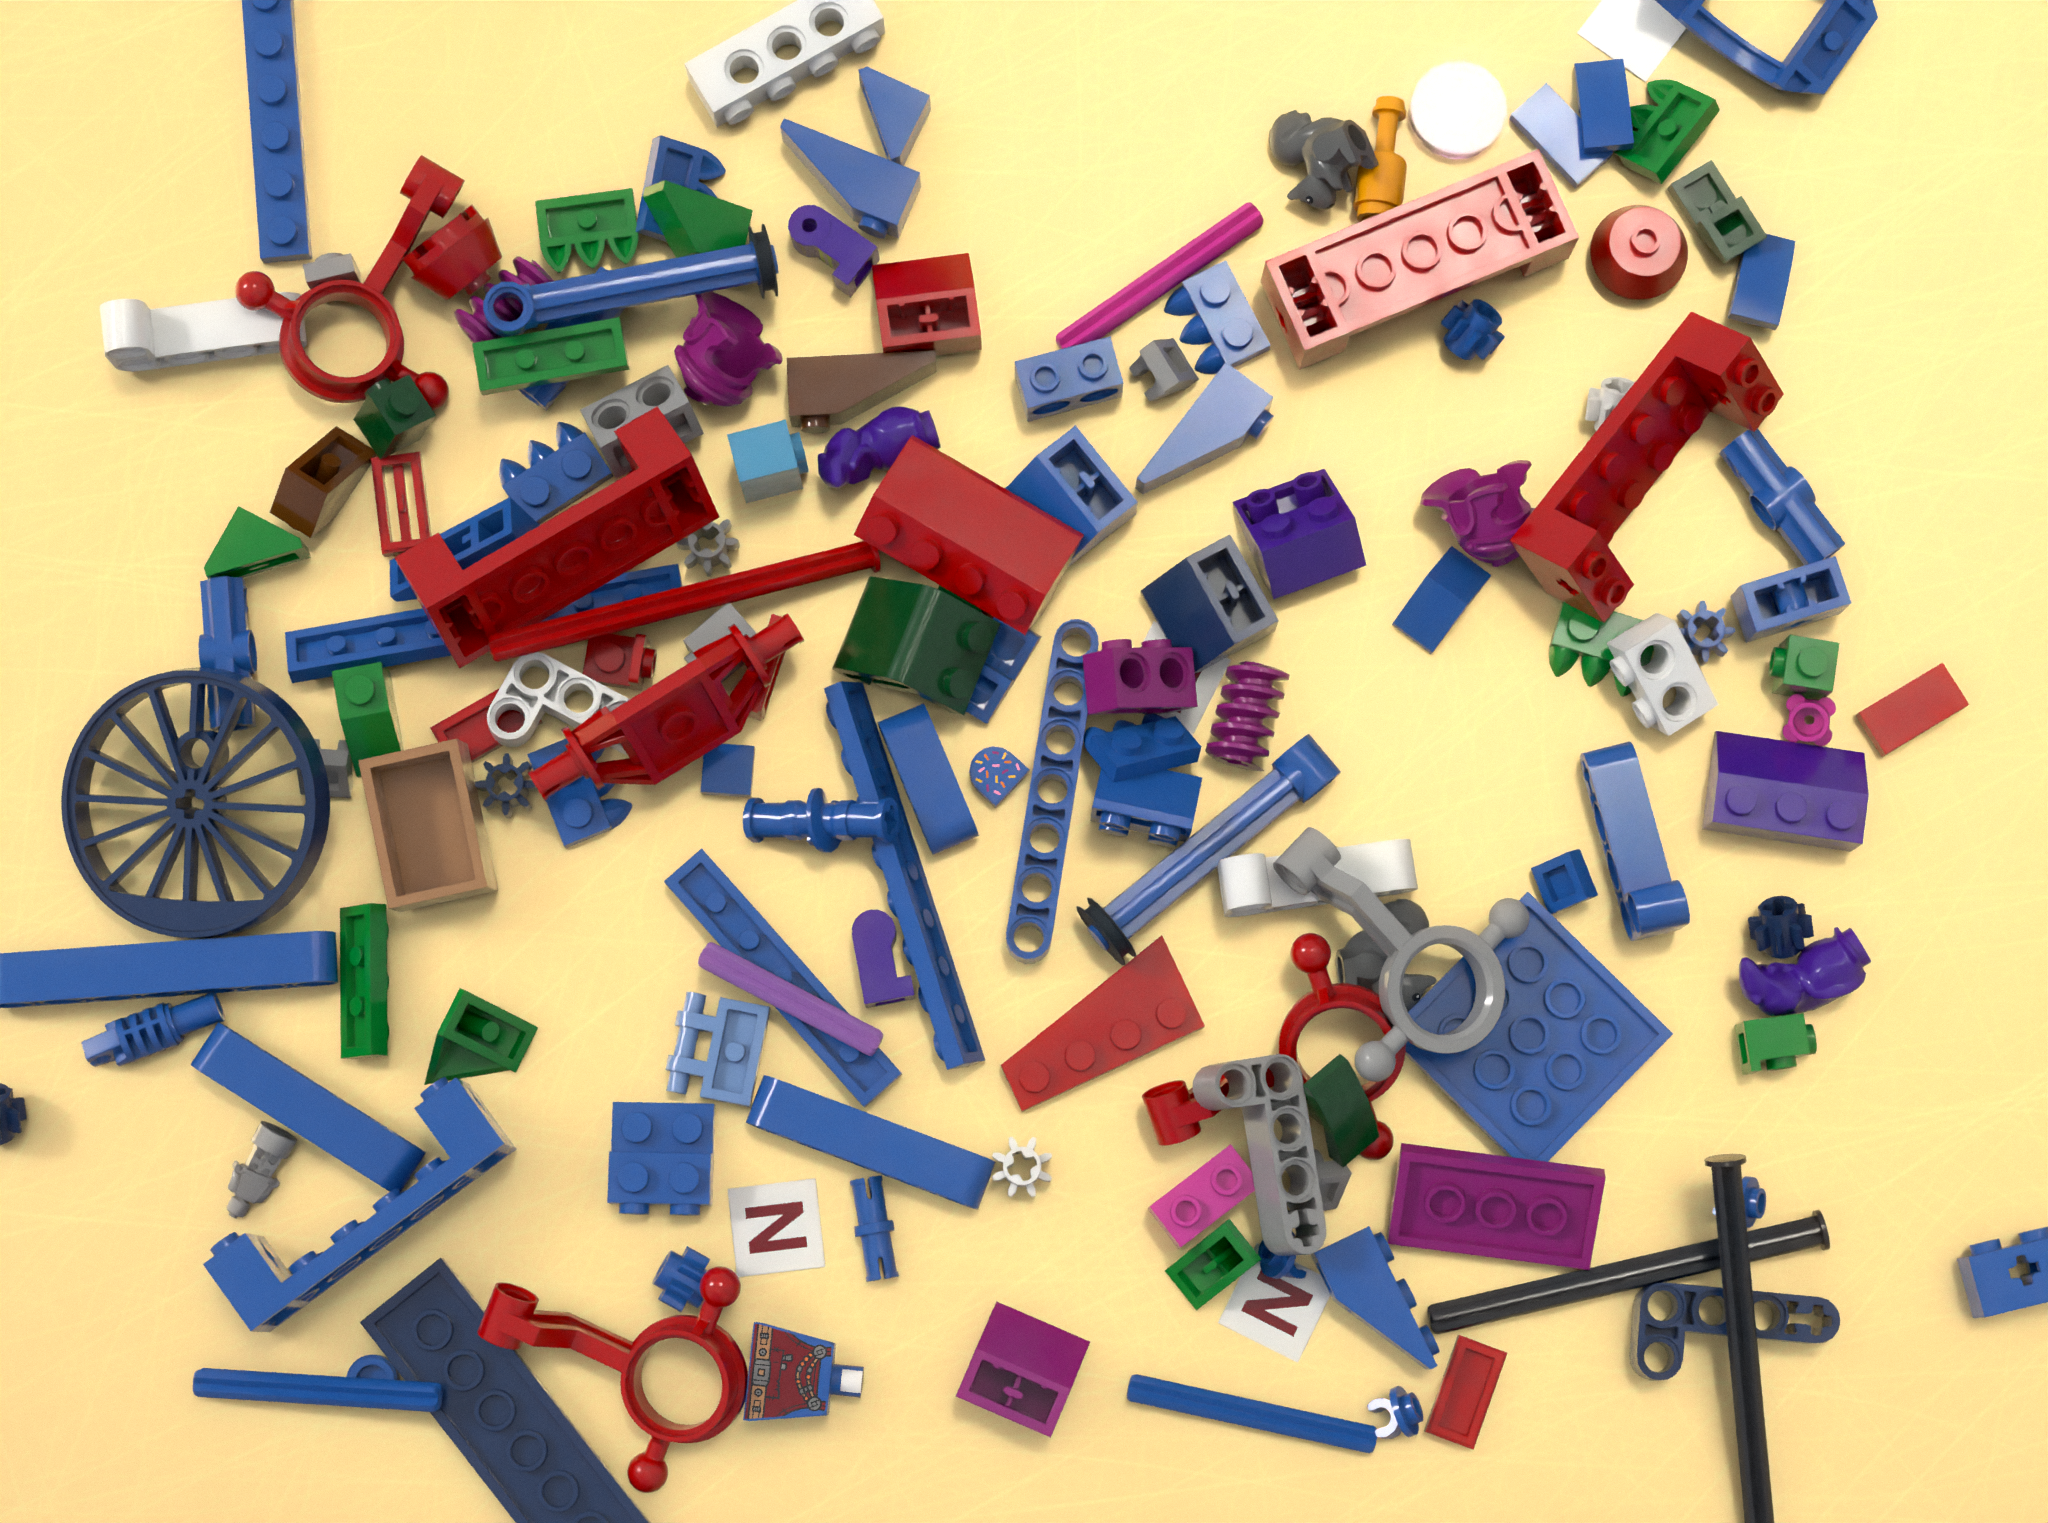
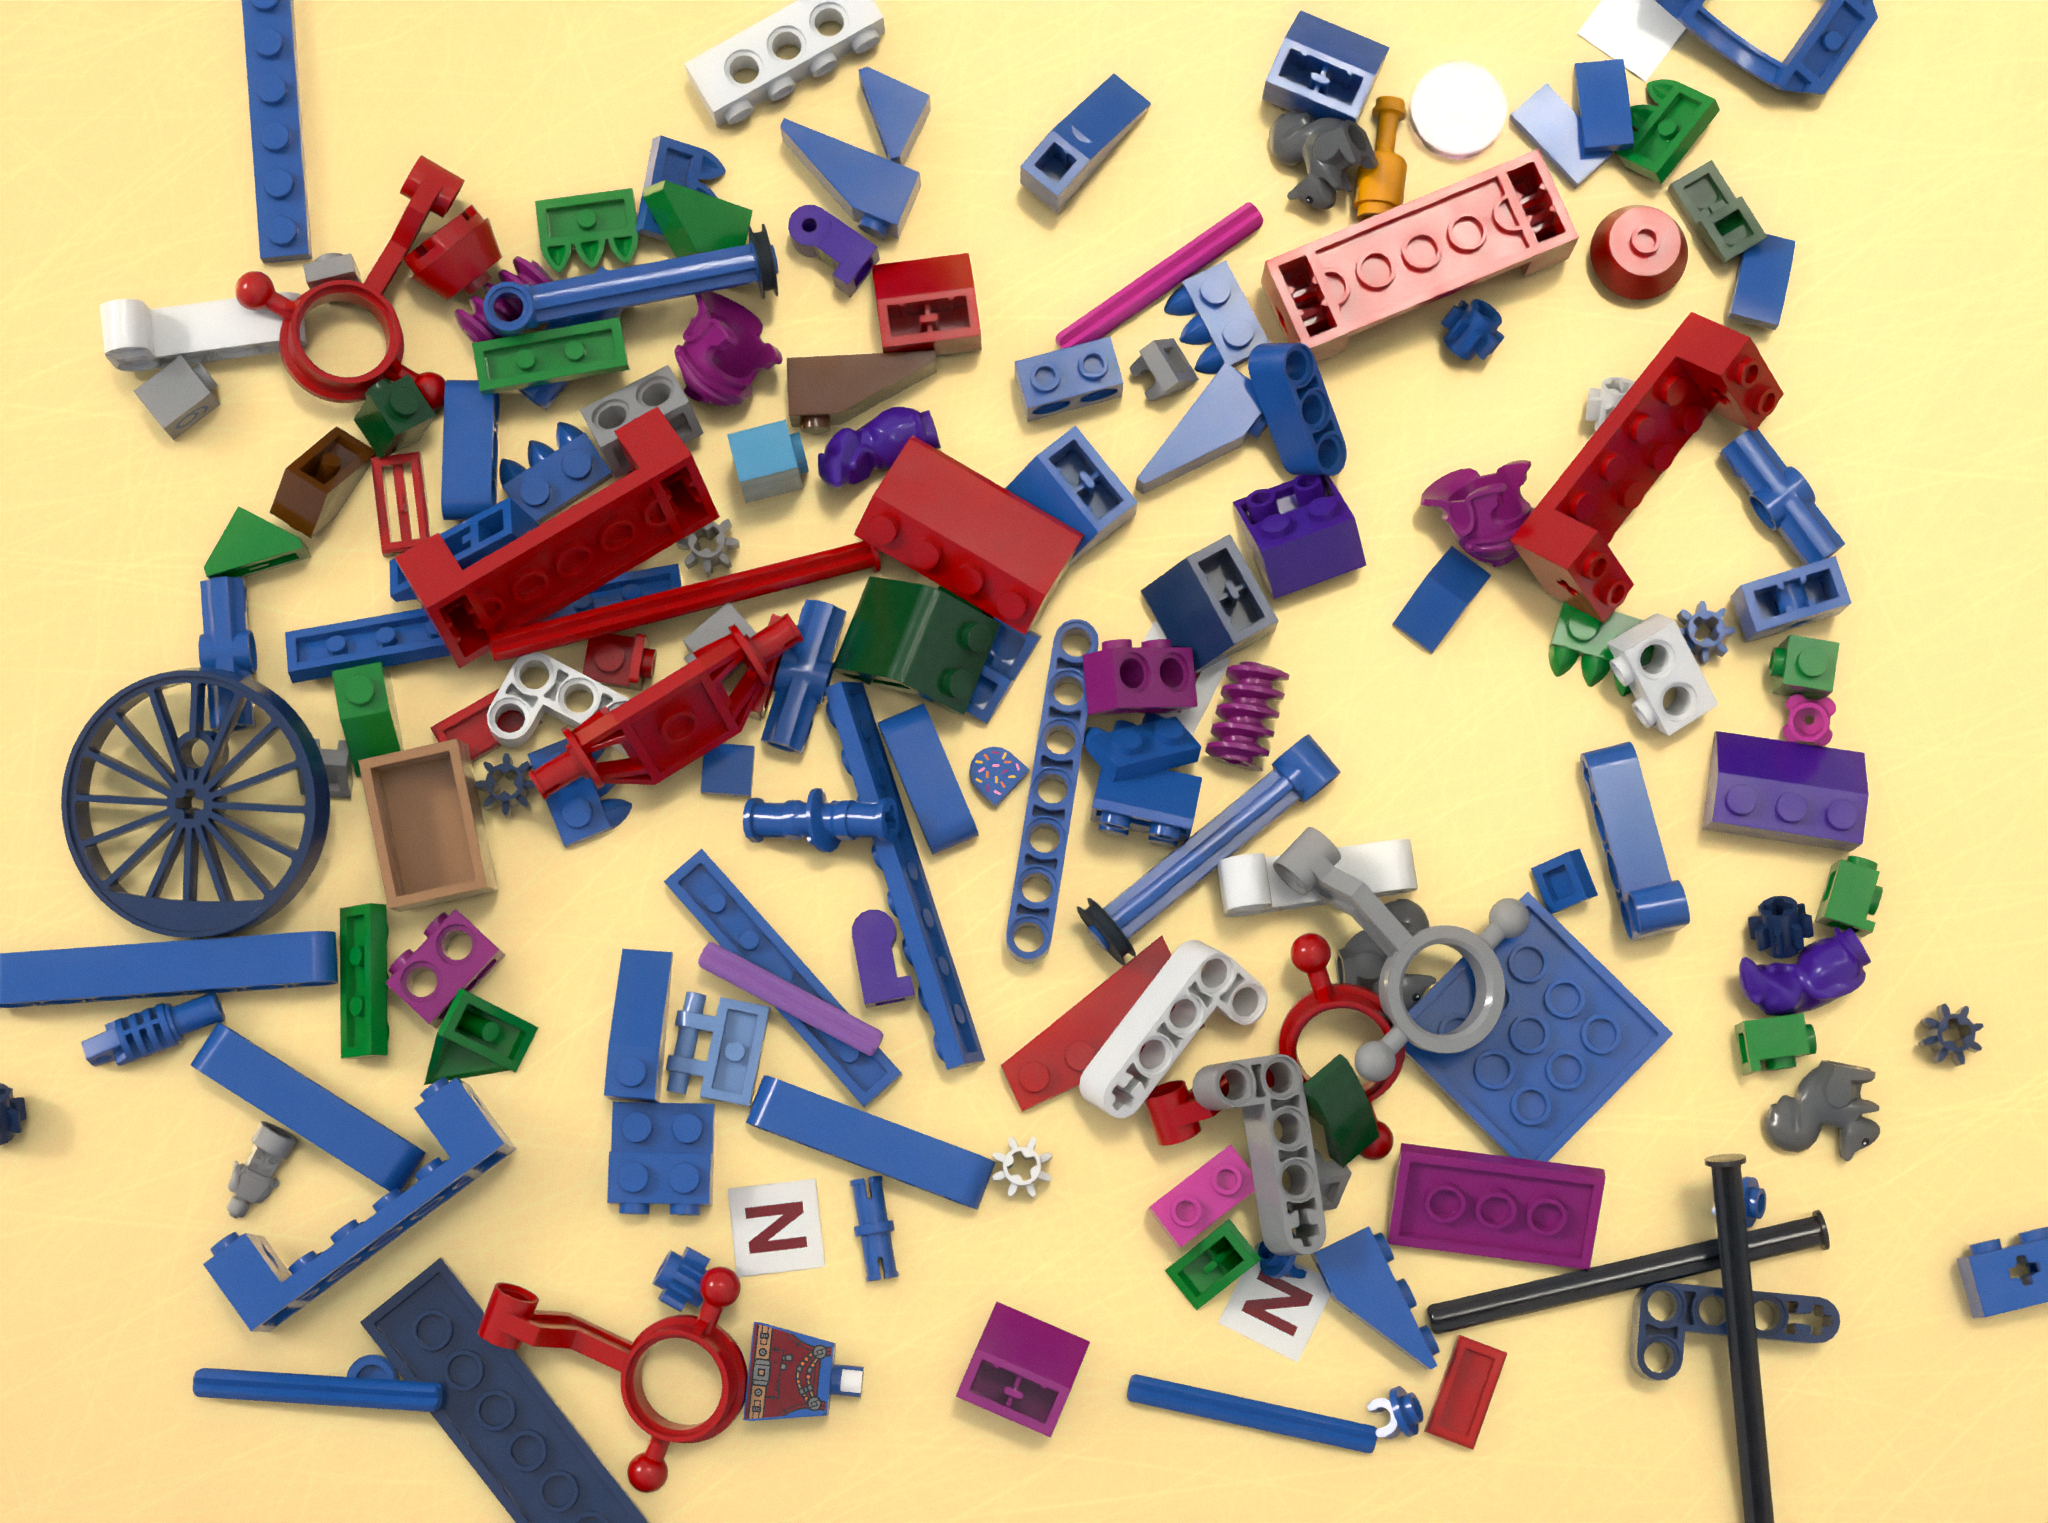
(179, 396): none -> light grey brick
(449, 973): none -> magenta brick
(469, 450): none -> blue beam
(639, 1027): none -> blue slope
(803, 676): none -> blue piece
(1081, 142): none -> blue slope
(1121, 1077): none -> white beam
(1297, 409): none -> blue beam
(1324, 70): none -> blue slope
(1827, 1098): none -> dark grey animal
(1851, 896): none -> green brick
(1912, 709): tile -> none
(1950, 1021): none -> dark blue gear

